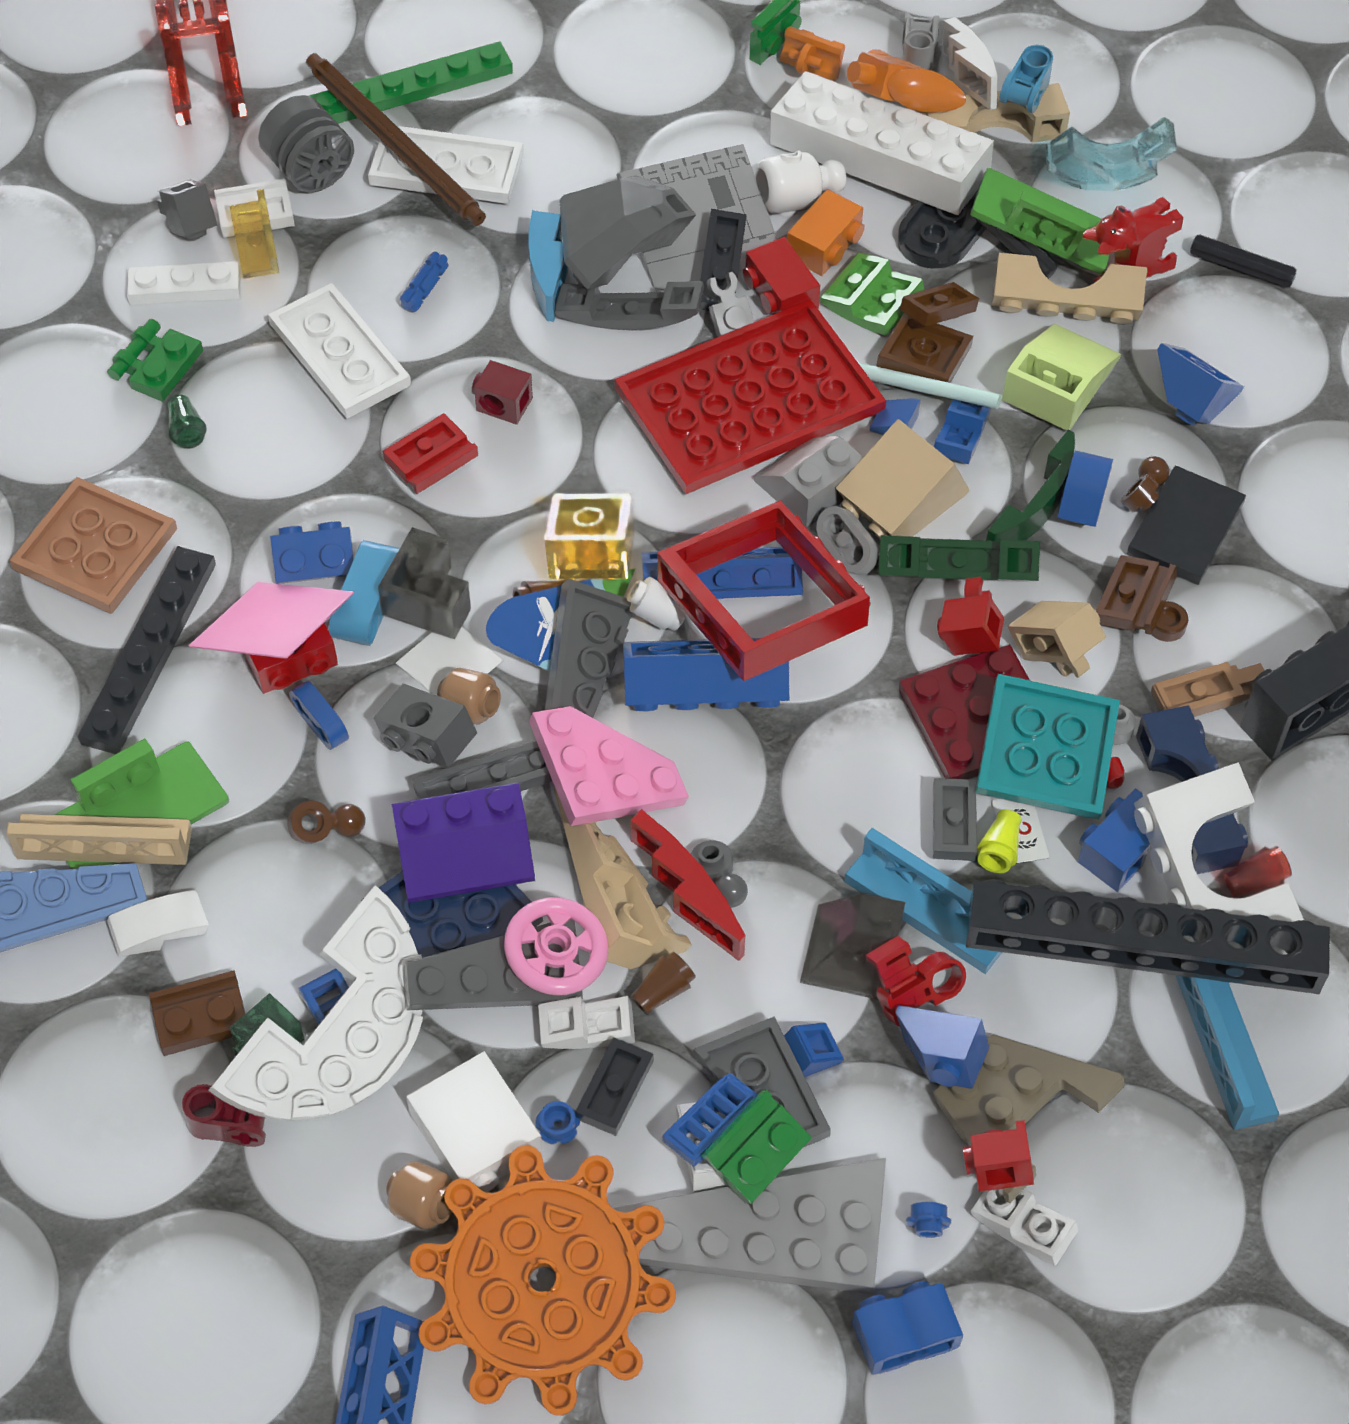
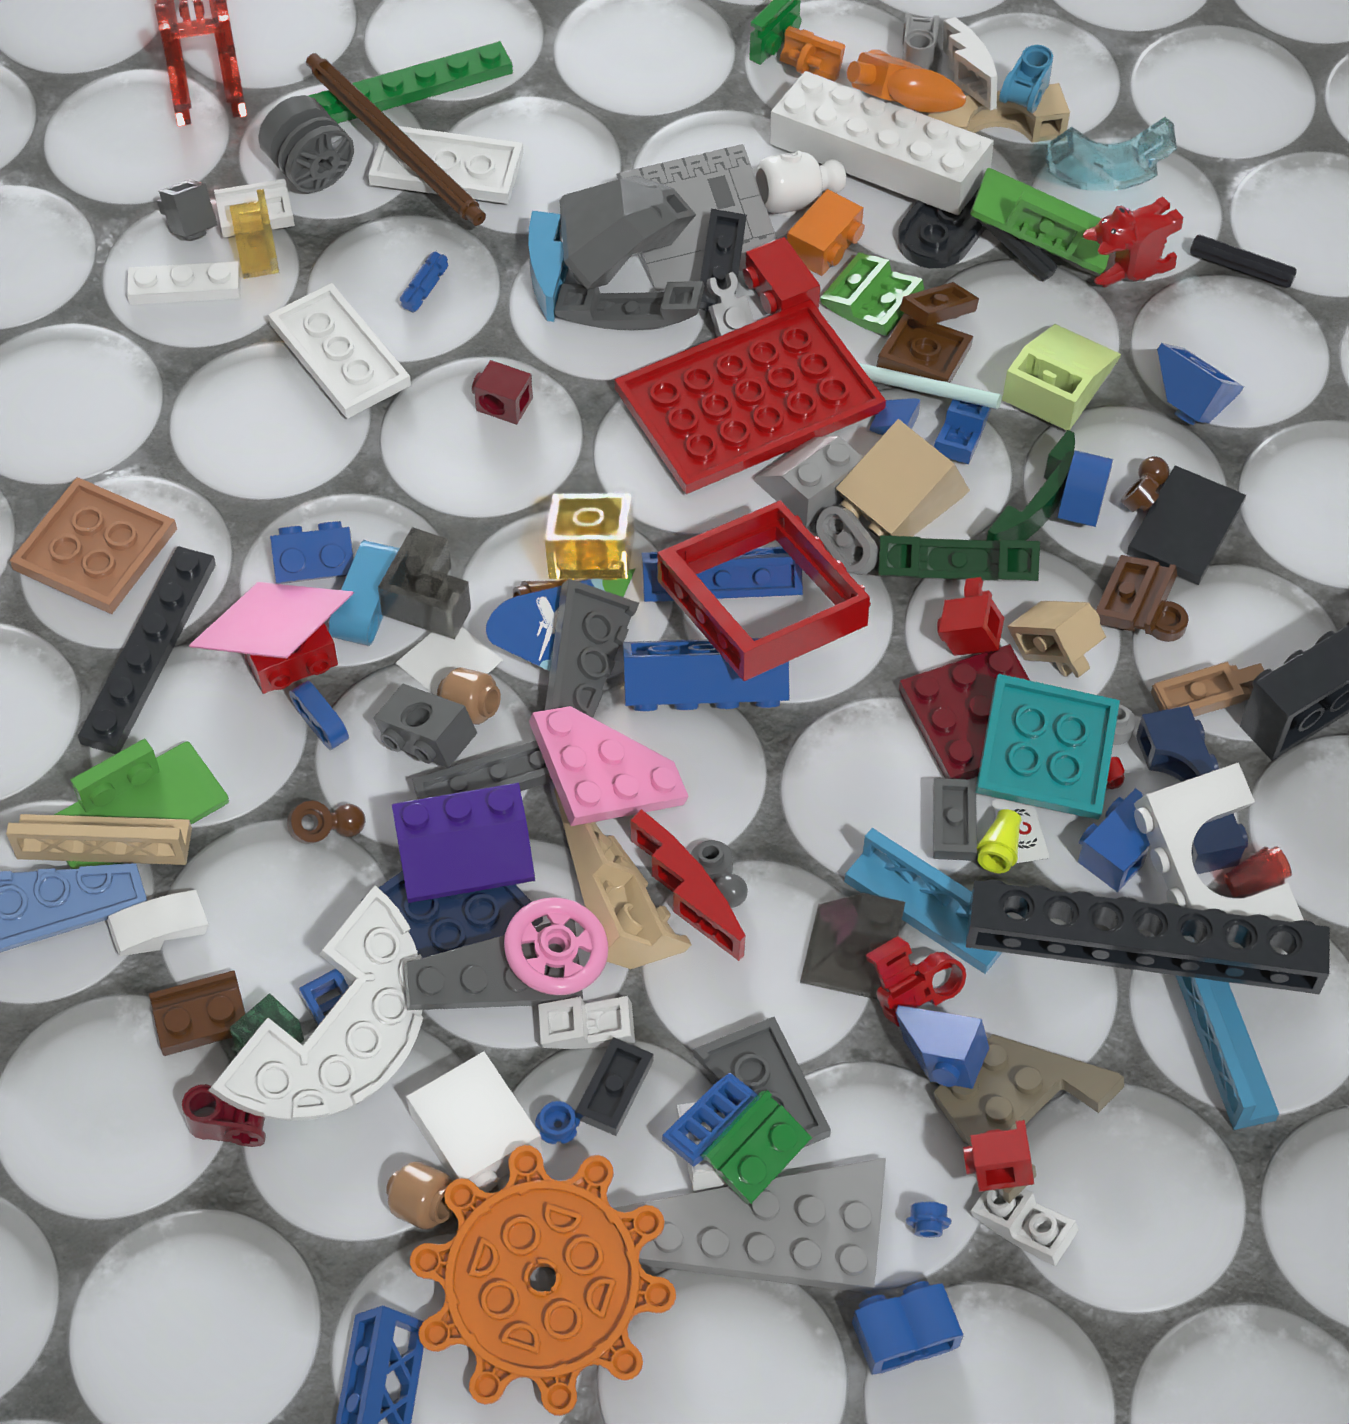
(163, 367): green plate -> none
(185, 423): clear green cone -> none
(430, 453): red plate -> none
(655, 605): white brick -> none
(664, 982): reddish brown cone -> none
(813, 1047): blue slope -> none
(1023, 285): tan arch -> none

